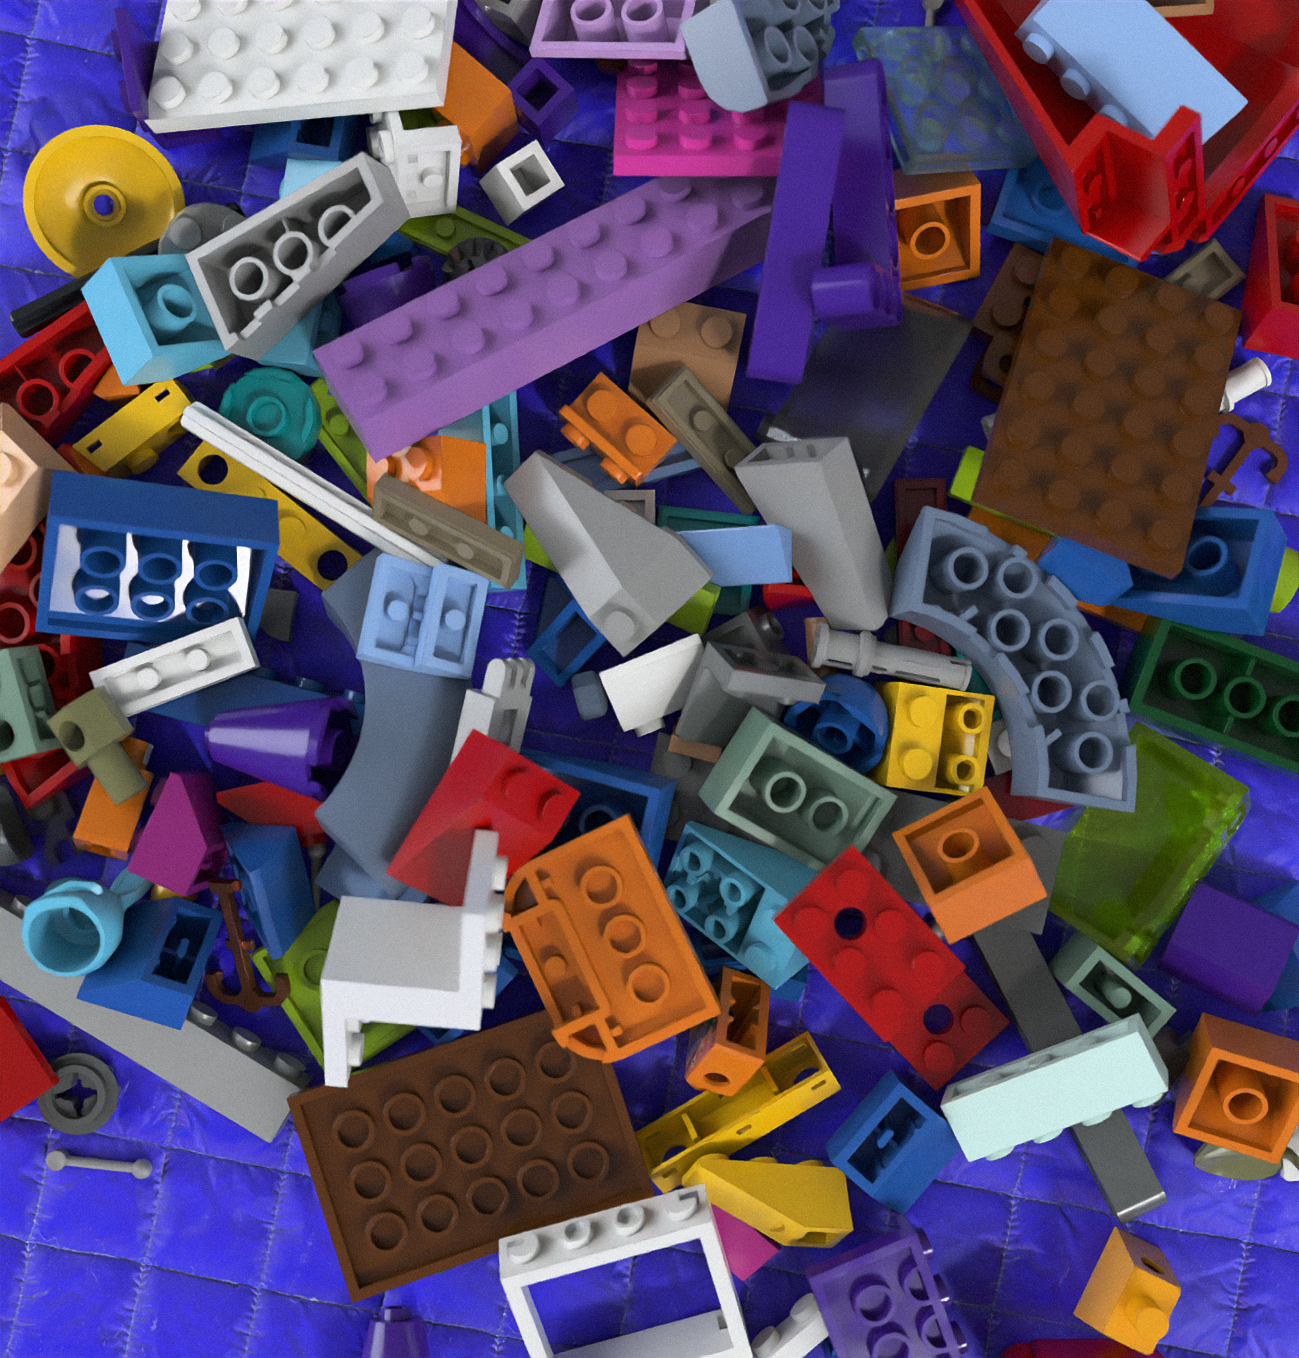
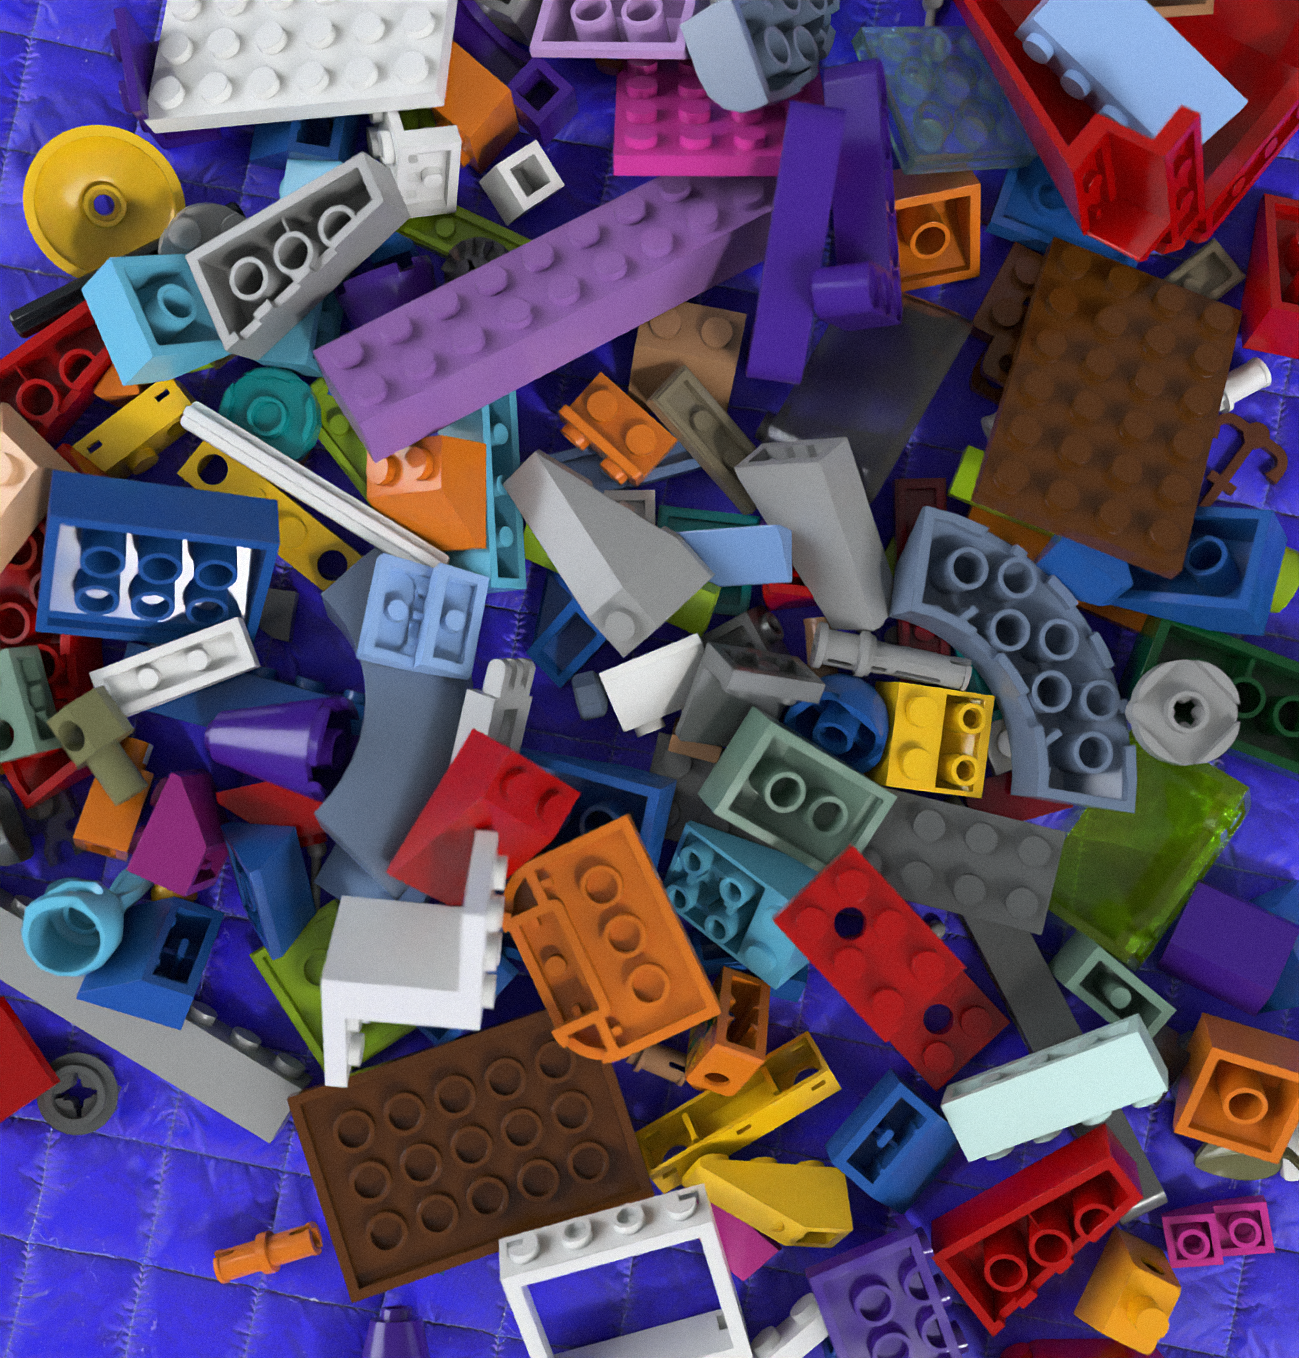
(60, 1158): light grey hinge -> none
(251, 996): copper piece -> none
(267, 1252): none -> orange pin
(447, 531): dark tan tile -> none
(656, 1061): none -> medium nougat pin
(969, 865): orange slope -> none
(1034, 1224): none -> red wedge
(1214, 712): none -> light grey plate
(1217, 1229): none -> dark pink slope

